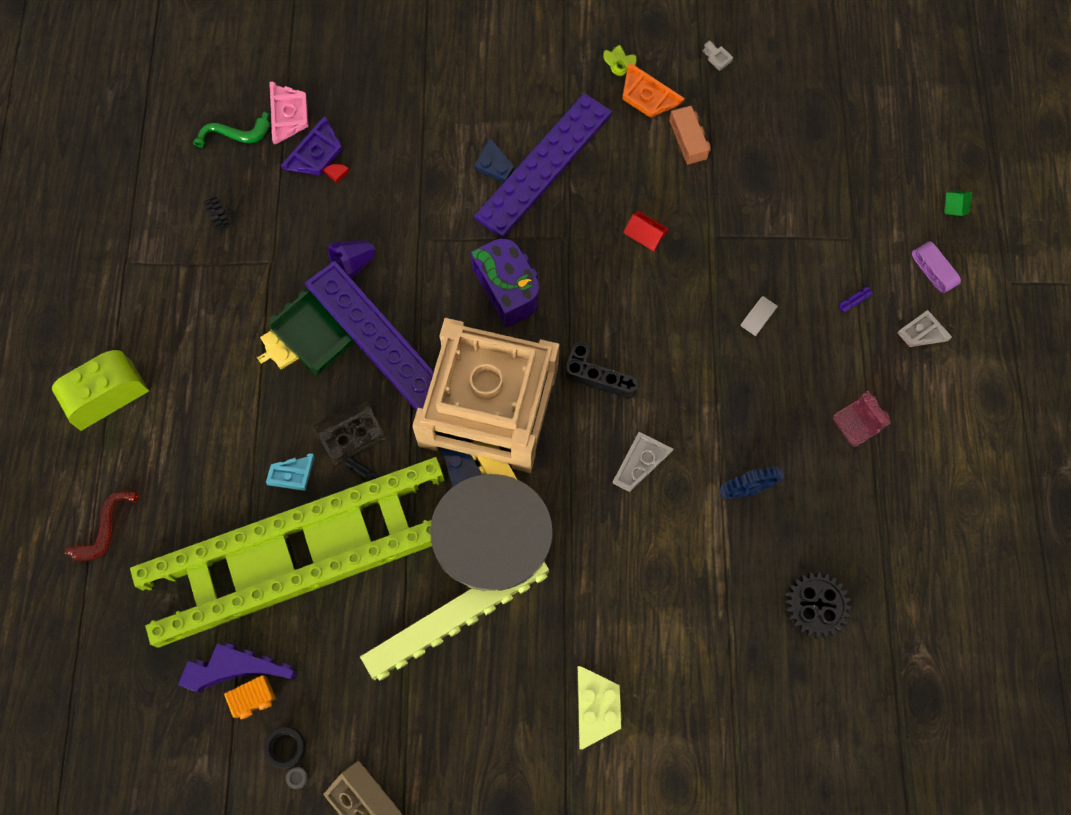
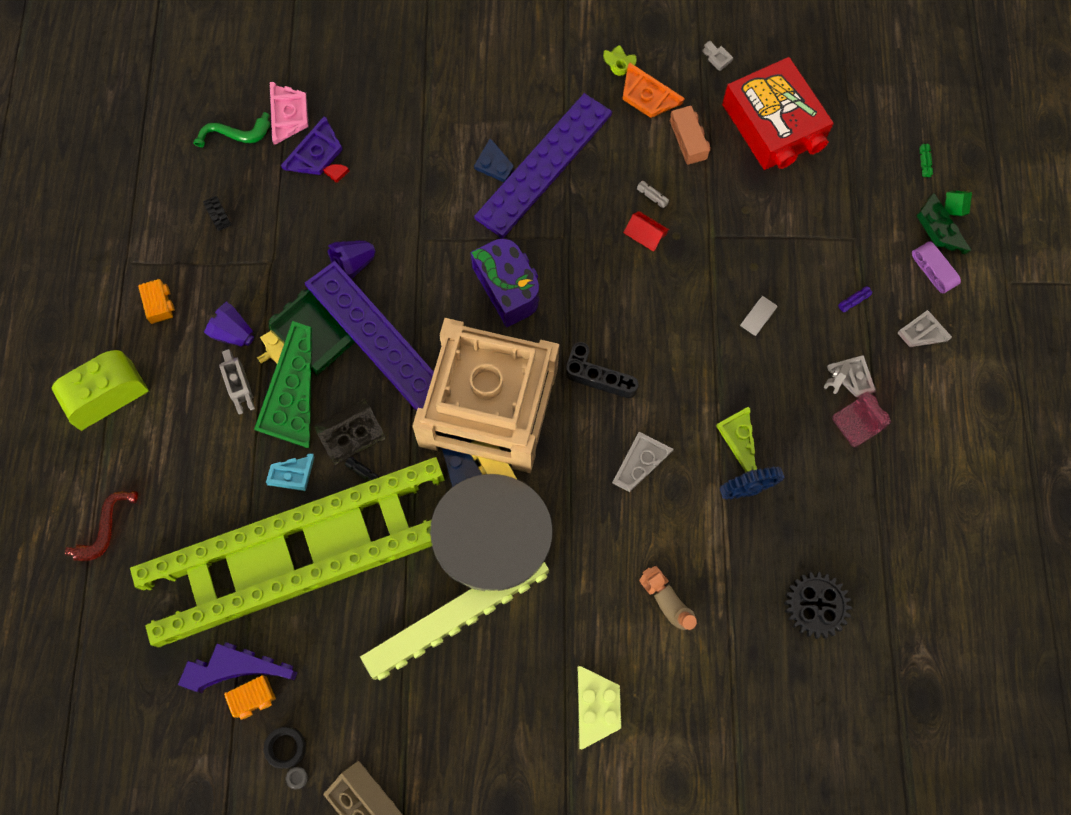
(156, 301): none -> light orange brick
(229, 327): none -> dark purple cone
(236, 381): none -> light grey hinge
(288, 399): none -> green wing
(653, 194): none -> light grey axle
(668, 601): none -> piece
(738, 435): none -> lime wing
(777, 114): none -> red brick
(839, 376): none -> light grey plate
(858, 378): none -> light grey wing
(926, 160): none -> green axle
(941, 227): none -> dark green wing

